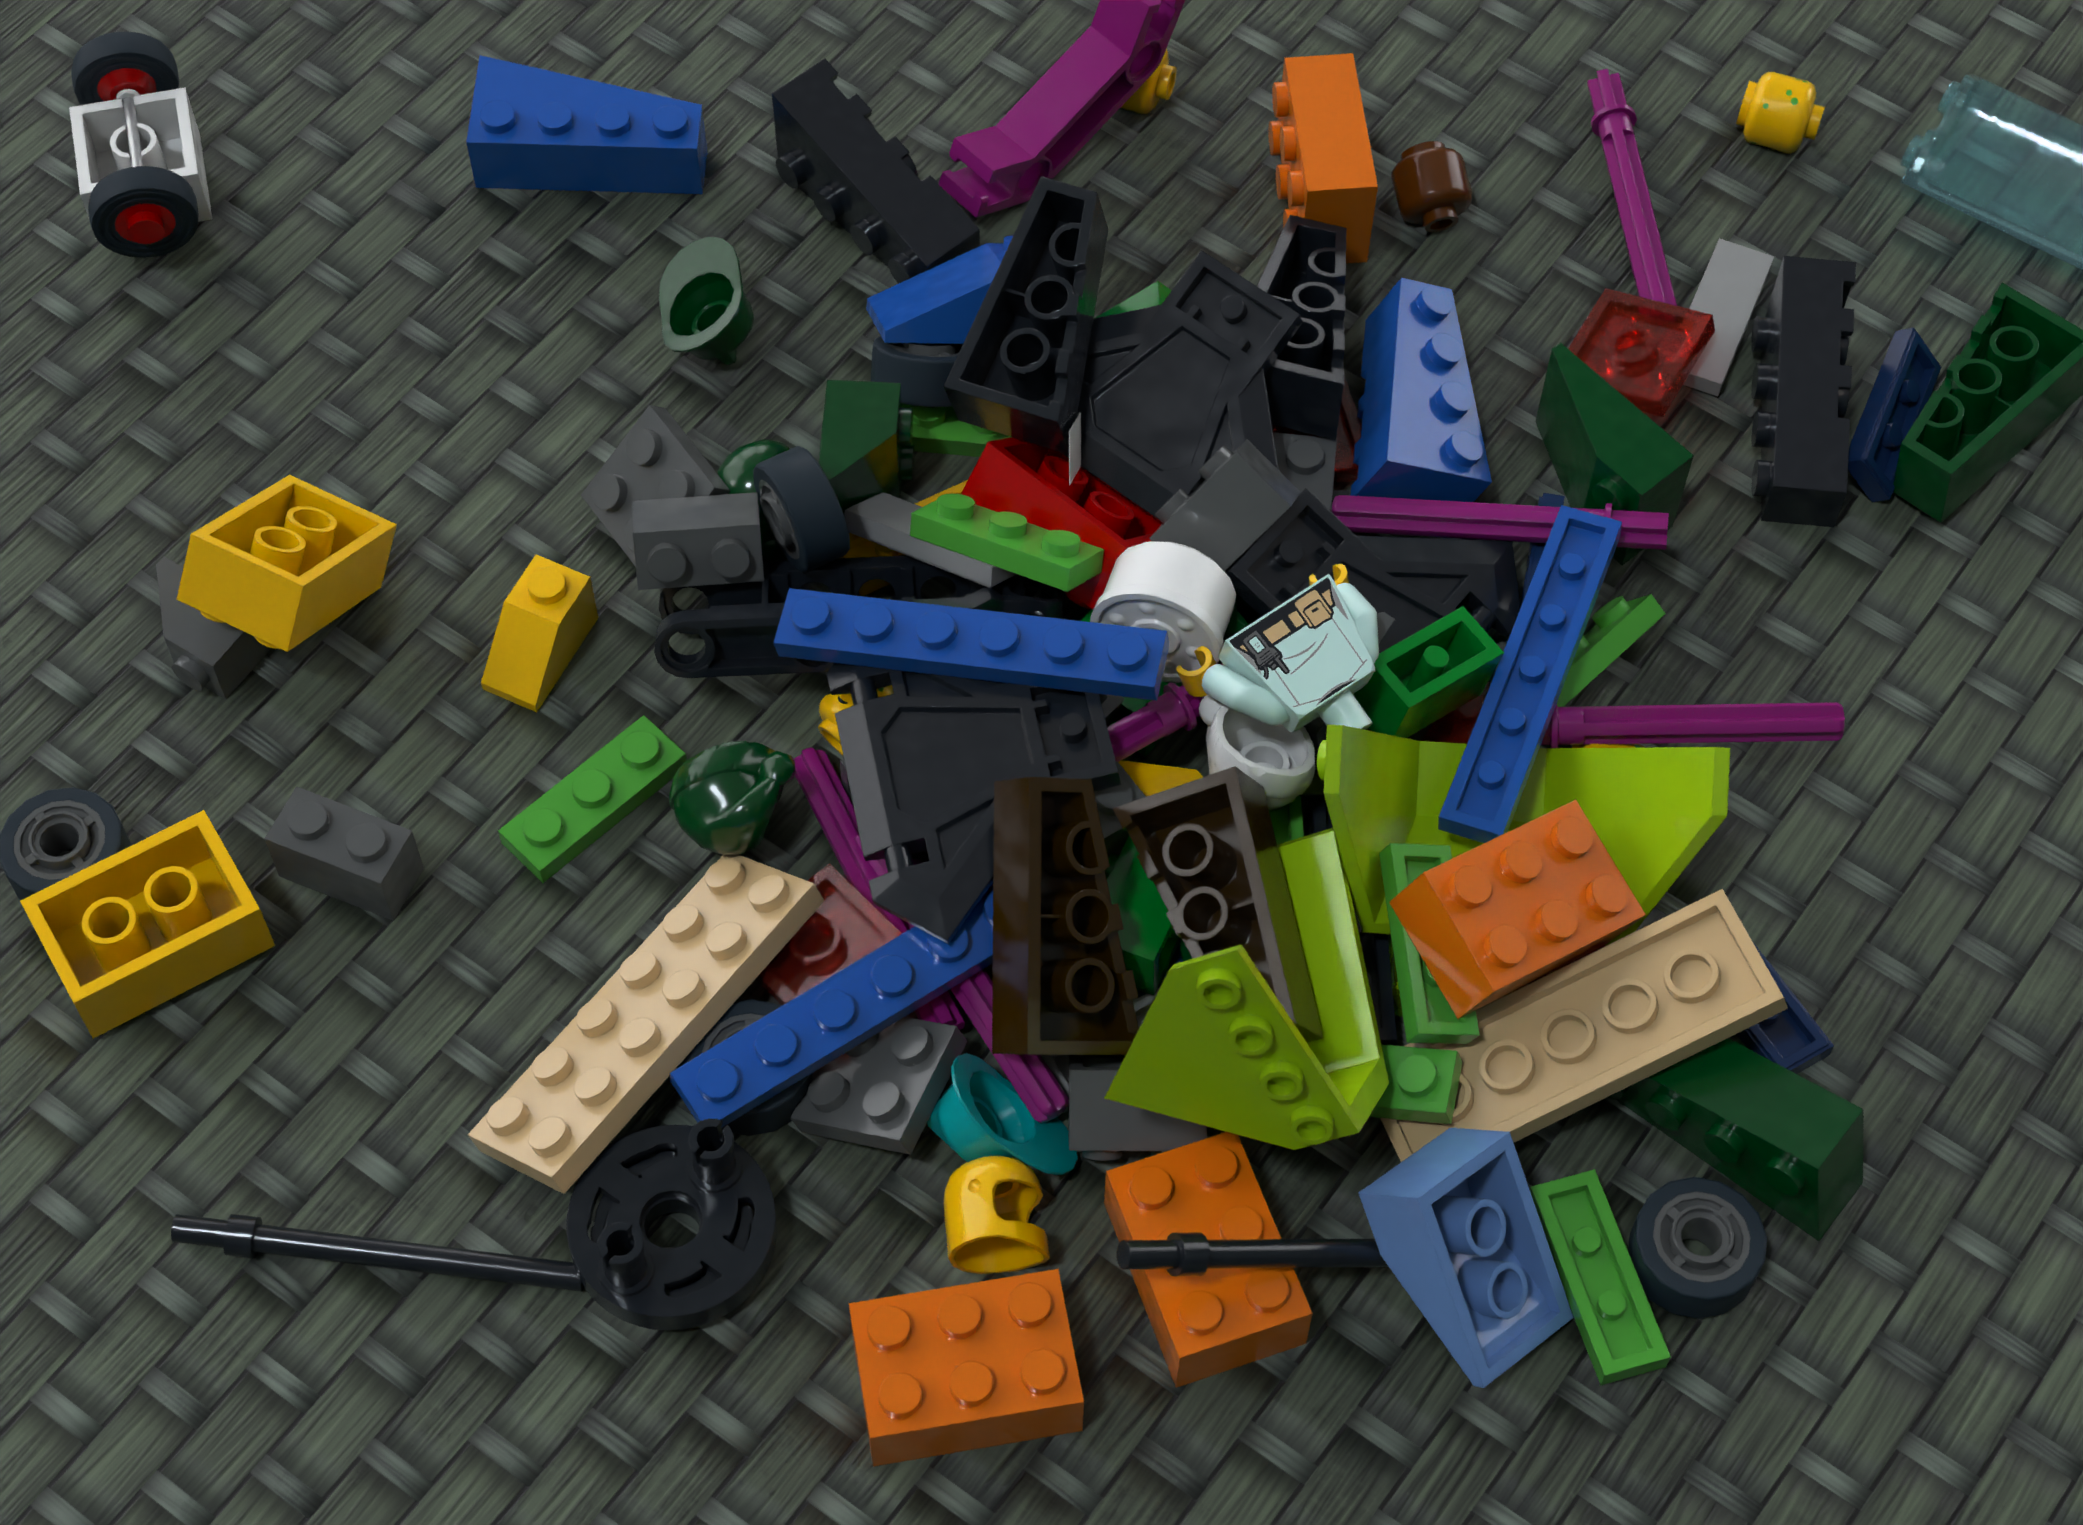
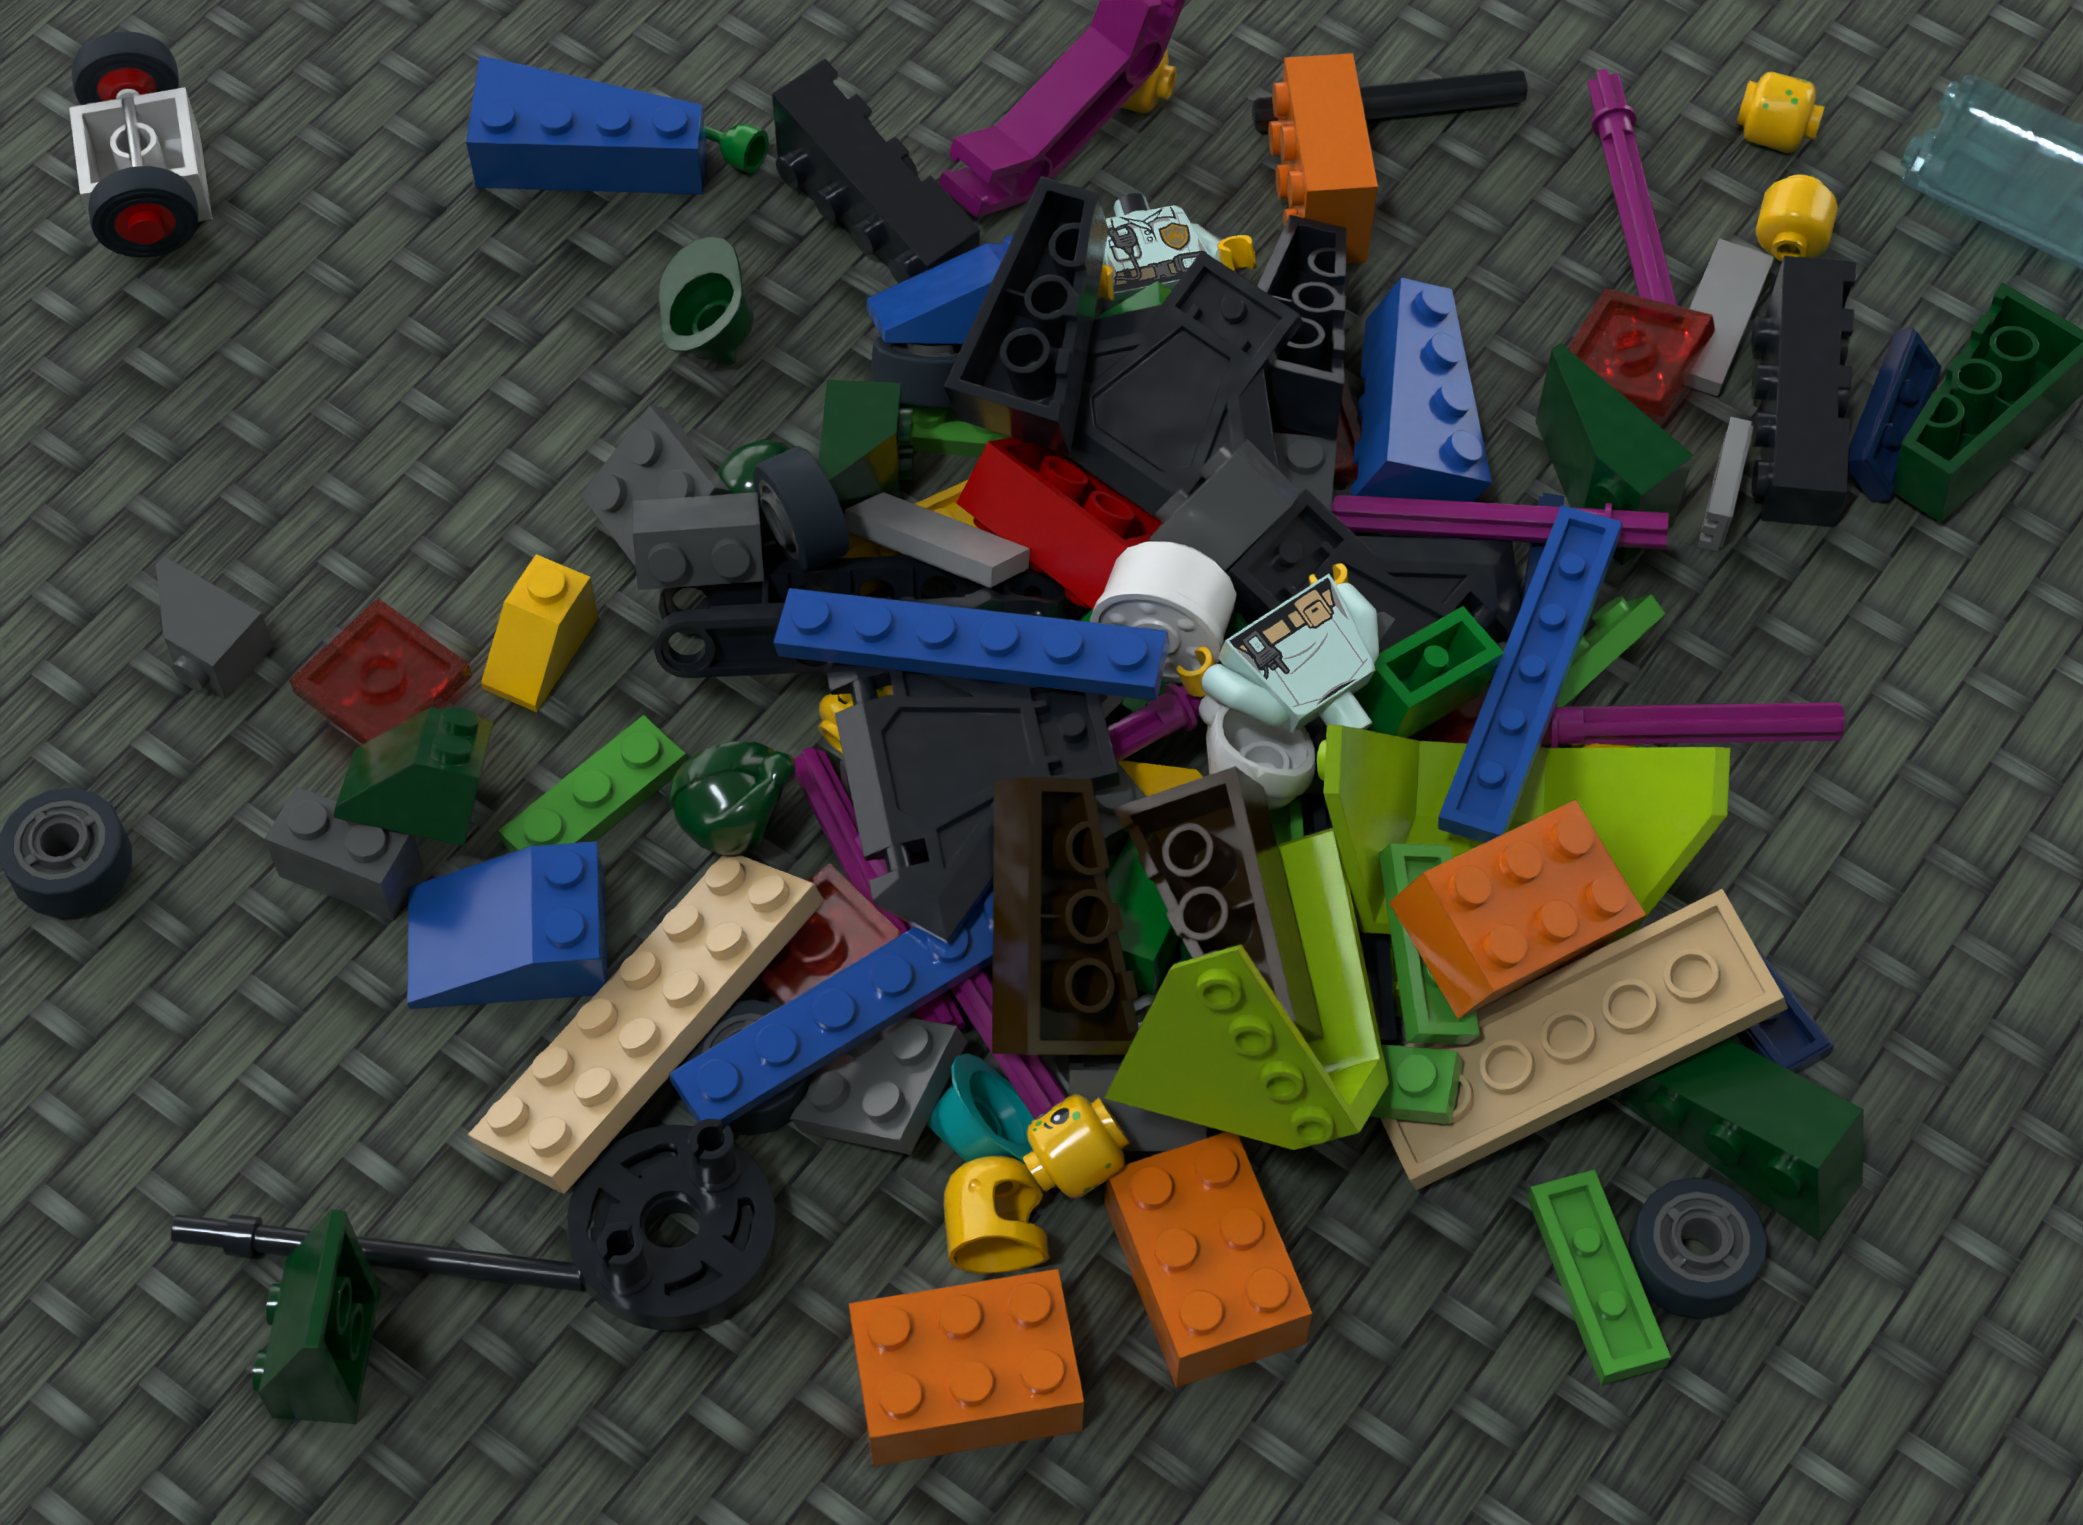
(148, 923): yellow brick -> none
(285, 562): yellow brick -> none
(320, 1328): none -> dark green slope
(379, 674): none -> clear red plate
(419, 776): none -> dark green slope
(510, 929): none -> blue slope
(741, 146): none -> green hinge
(1007, 541): bright green plate -> none
(1074, 448): white sticker -> none
(1075, 1146): none -> yellow head
(1159, 247): none -> torso
(1193, 1254): black bar -> none
(1425, 96): none -> black axle
(1431, 186): reddish brown head -> none
(1470, 1249): medium blue slope -> none
(1725, 484): none -> light grey tile
(1796, 217): none -> yellow head

